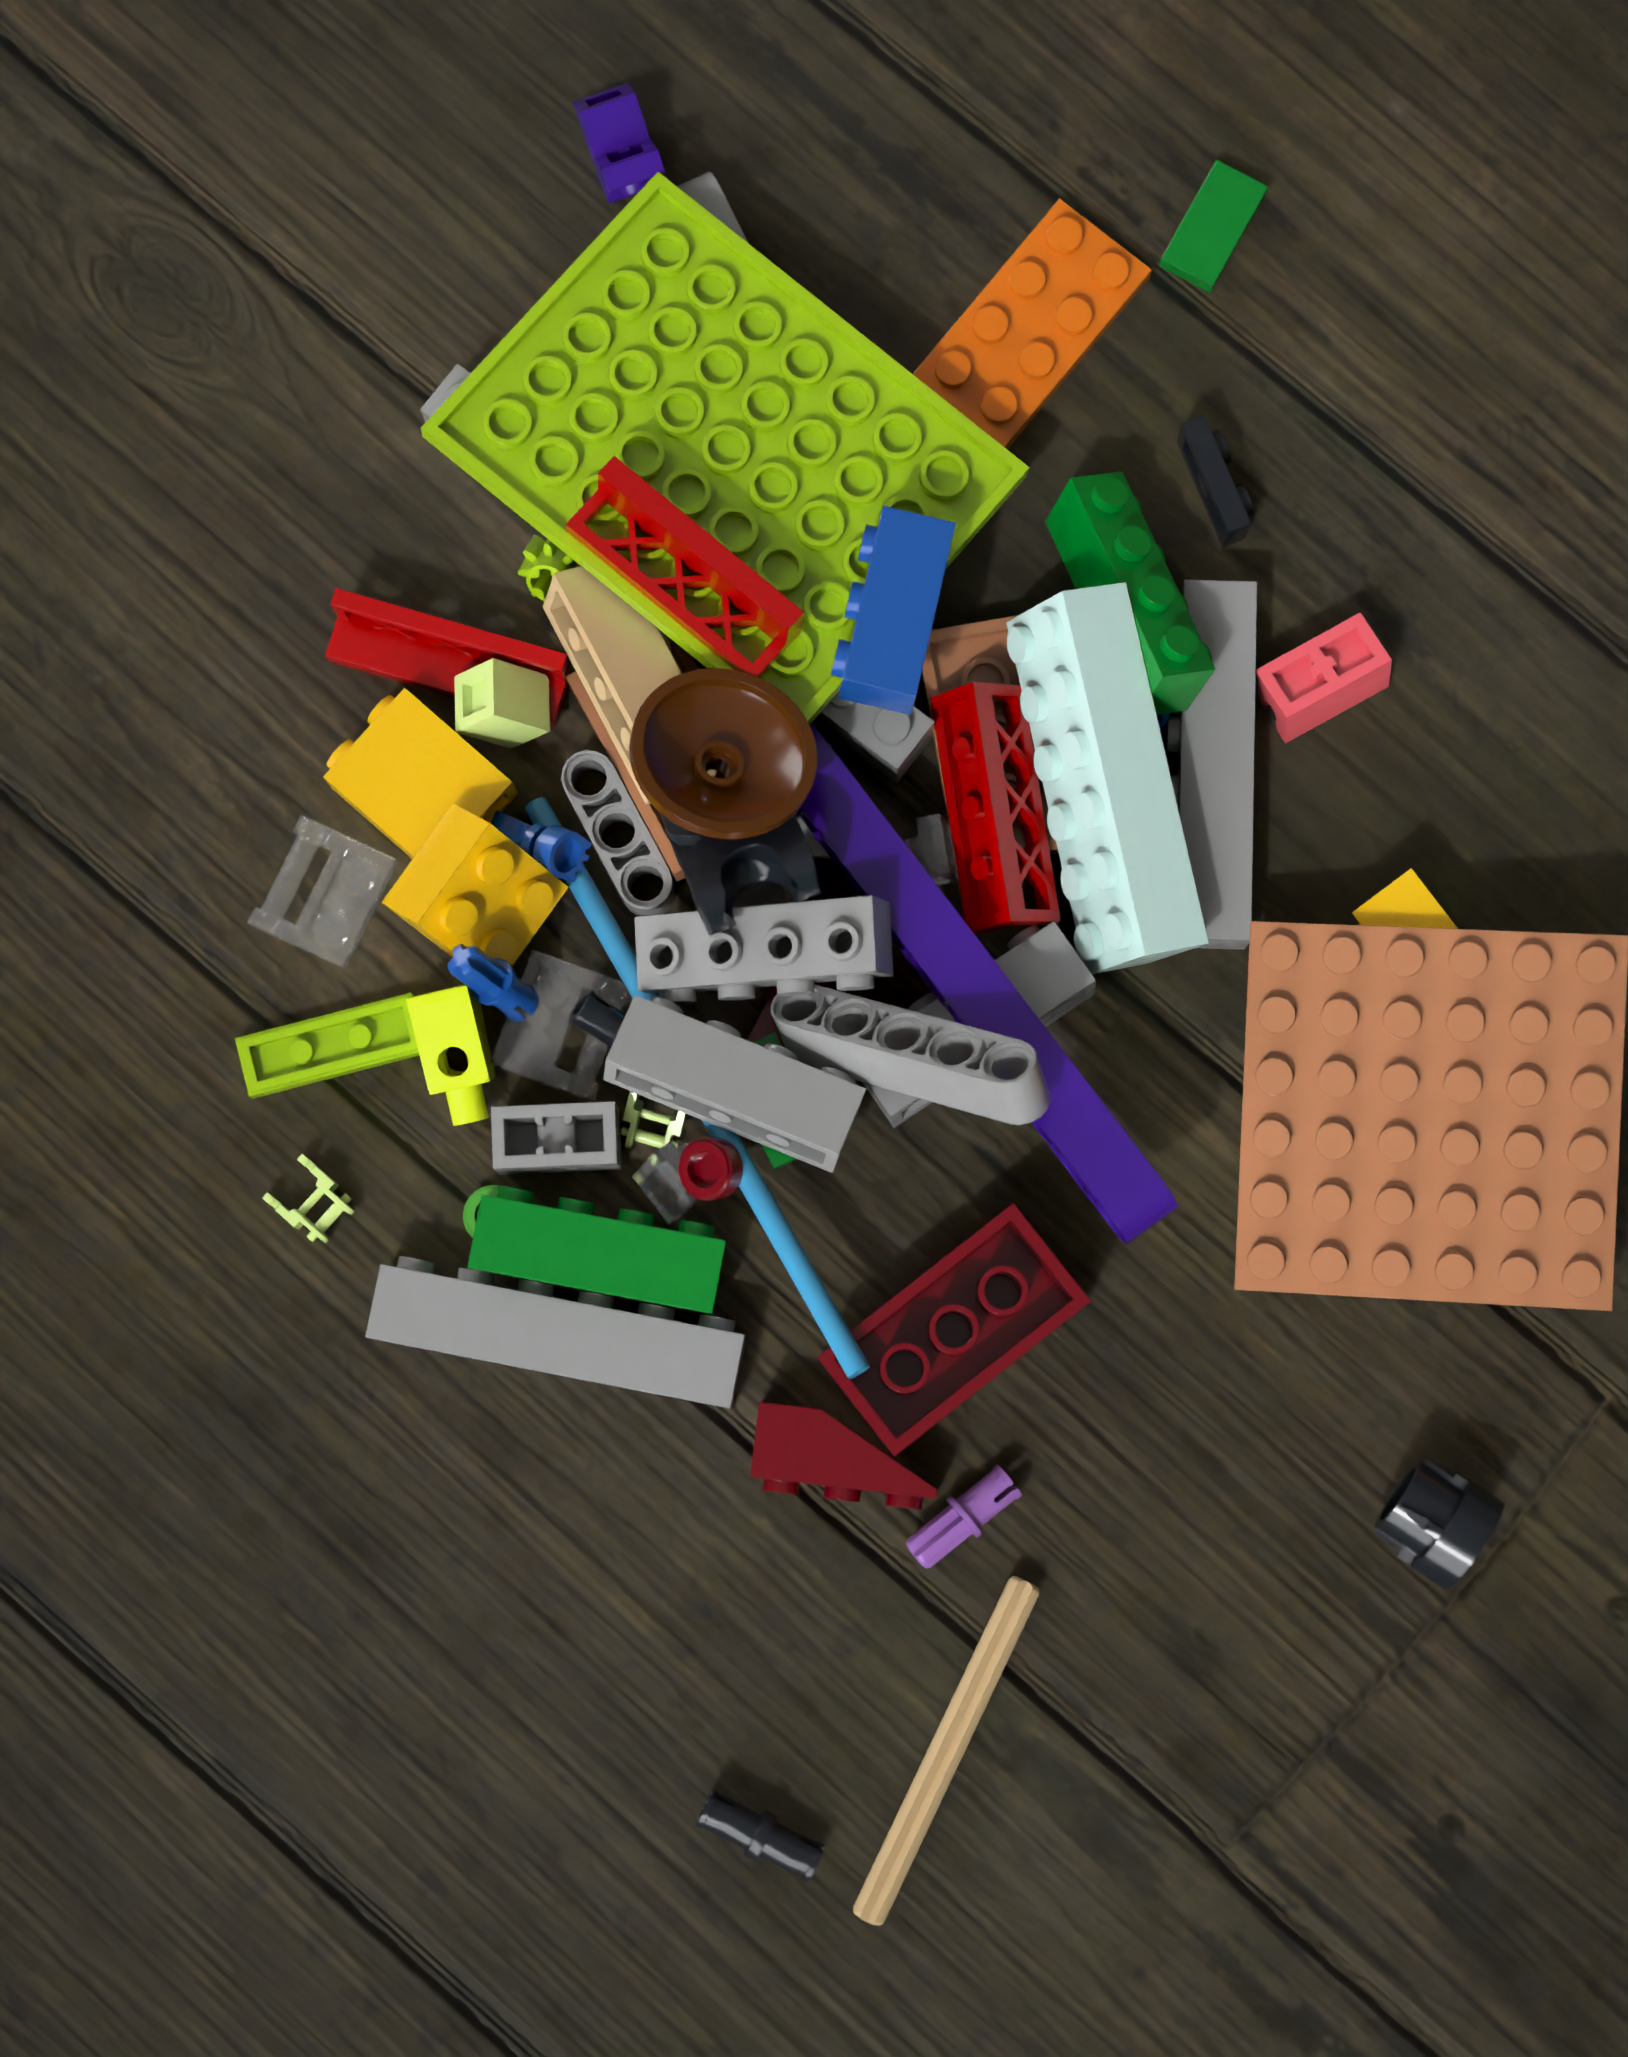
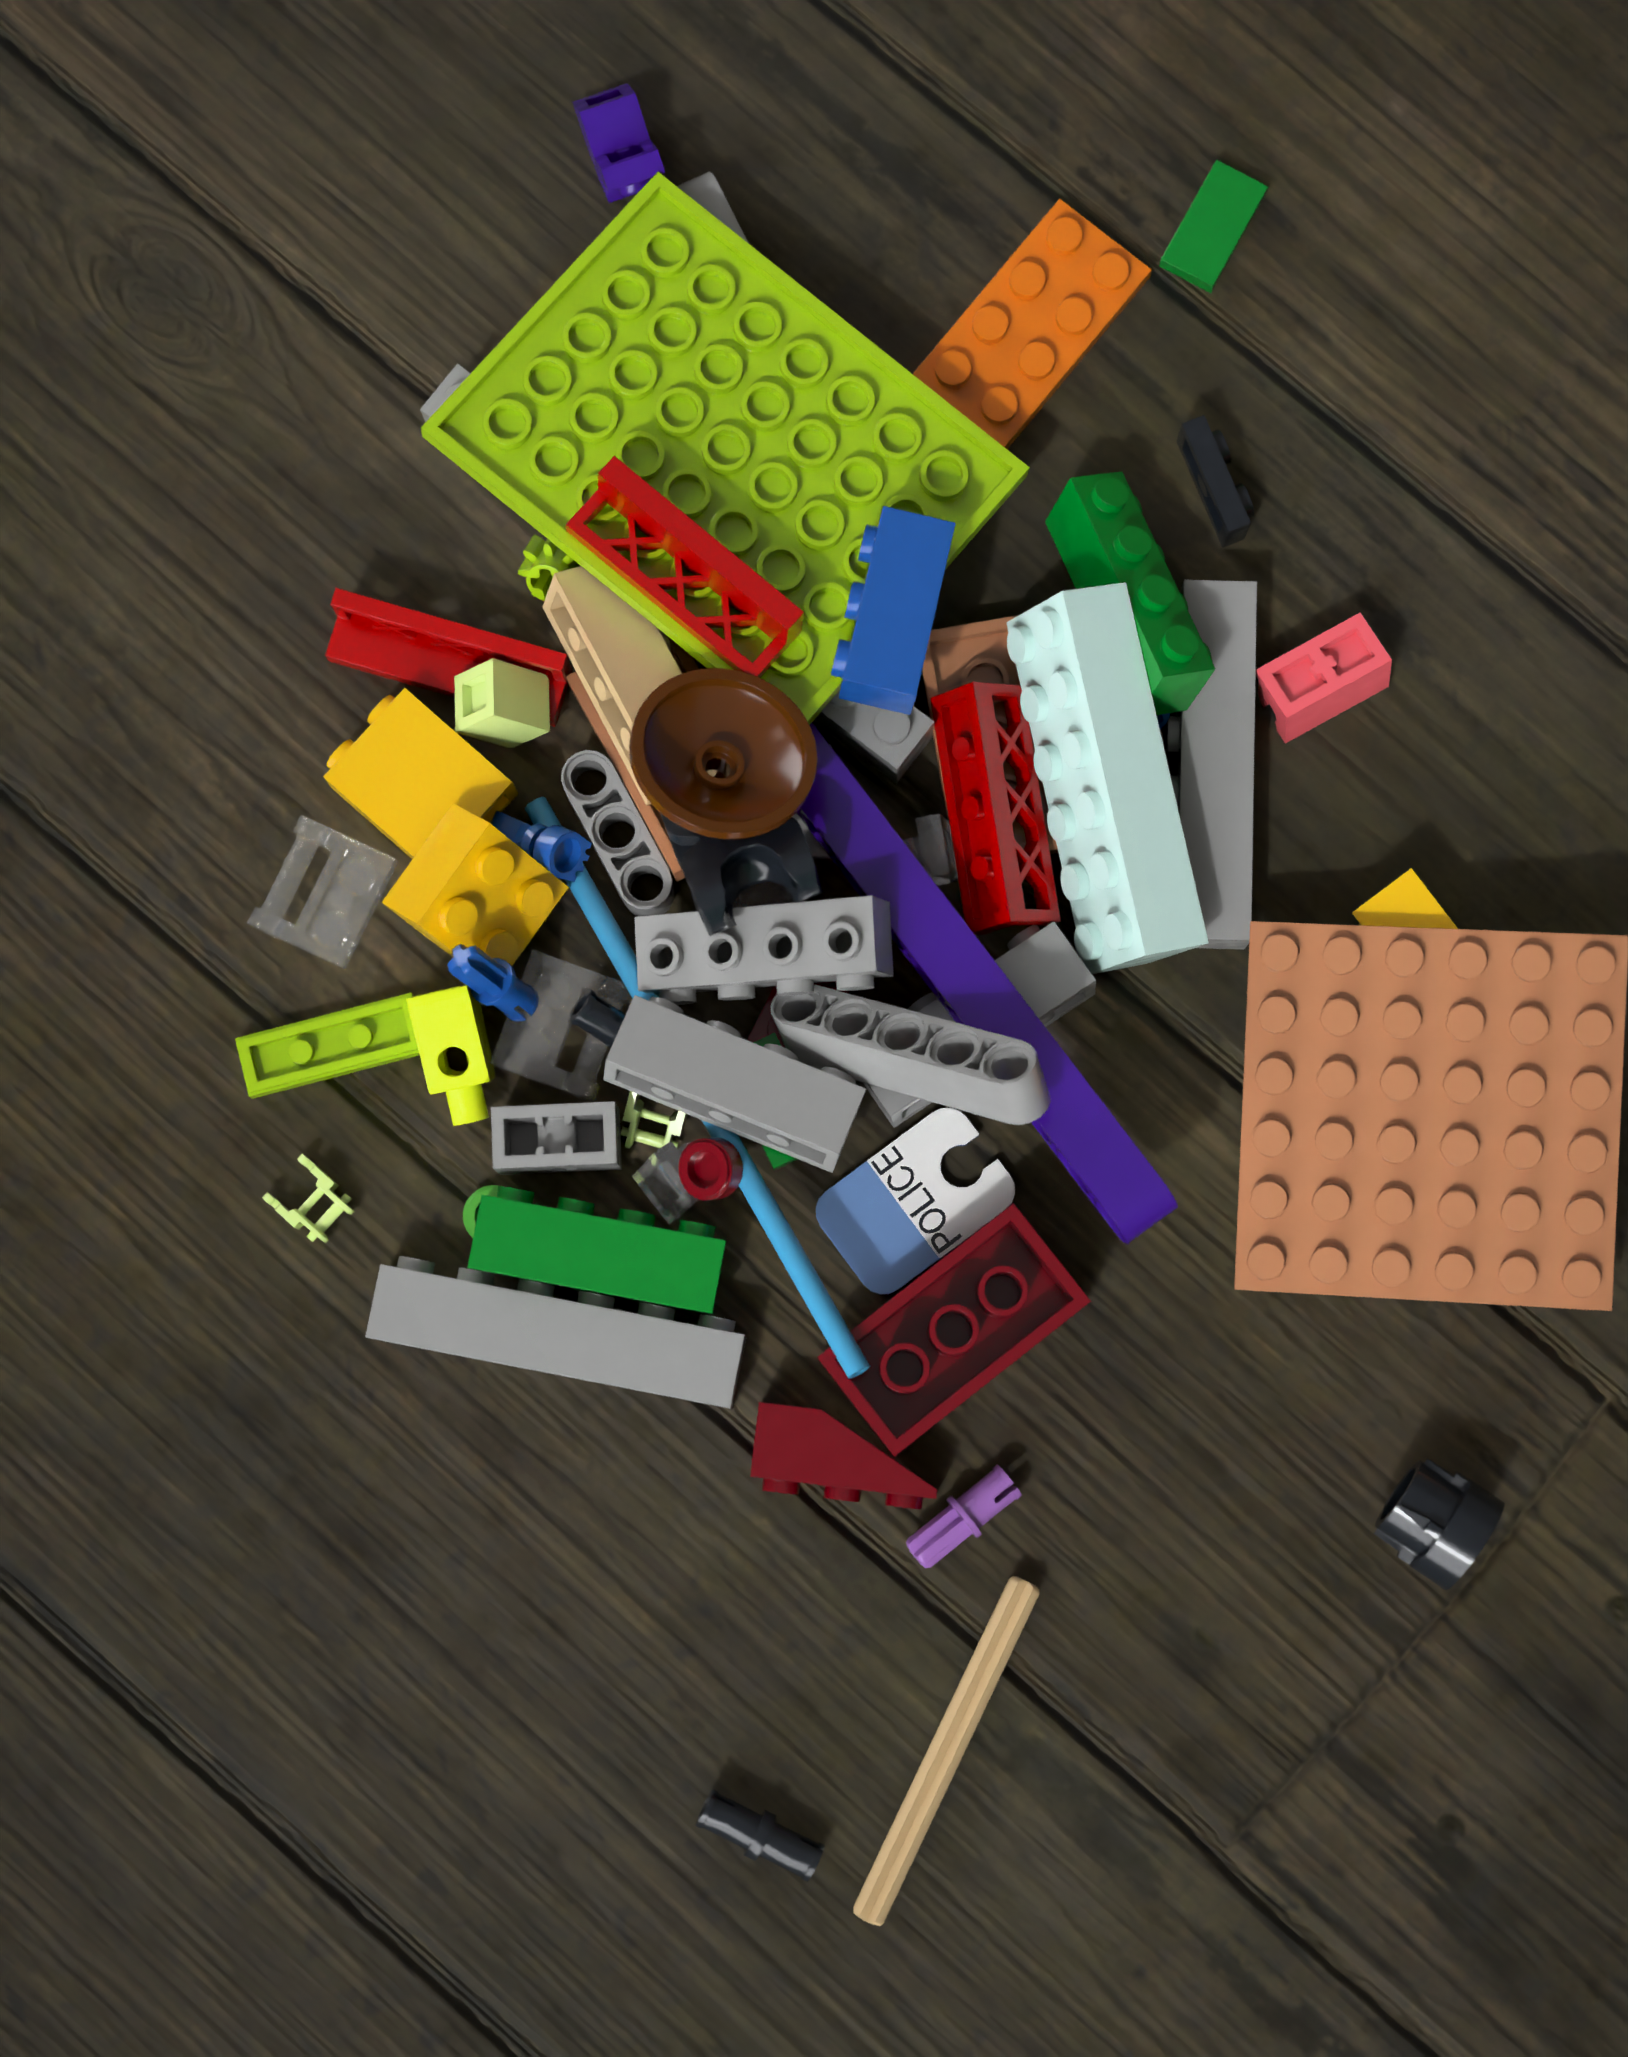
(899, 1210): none -> piece

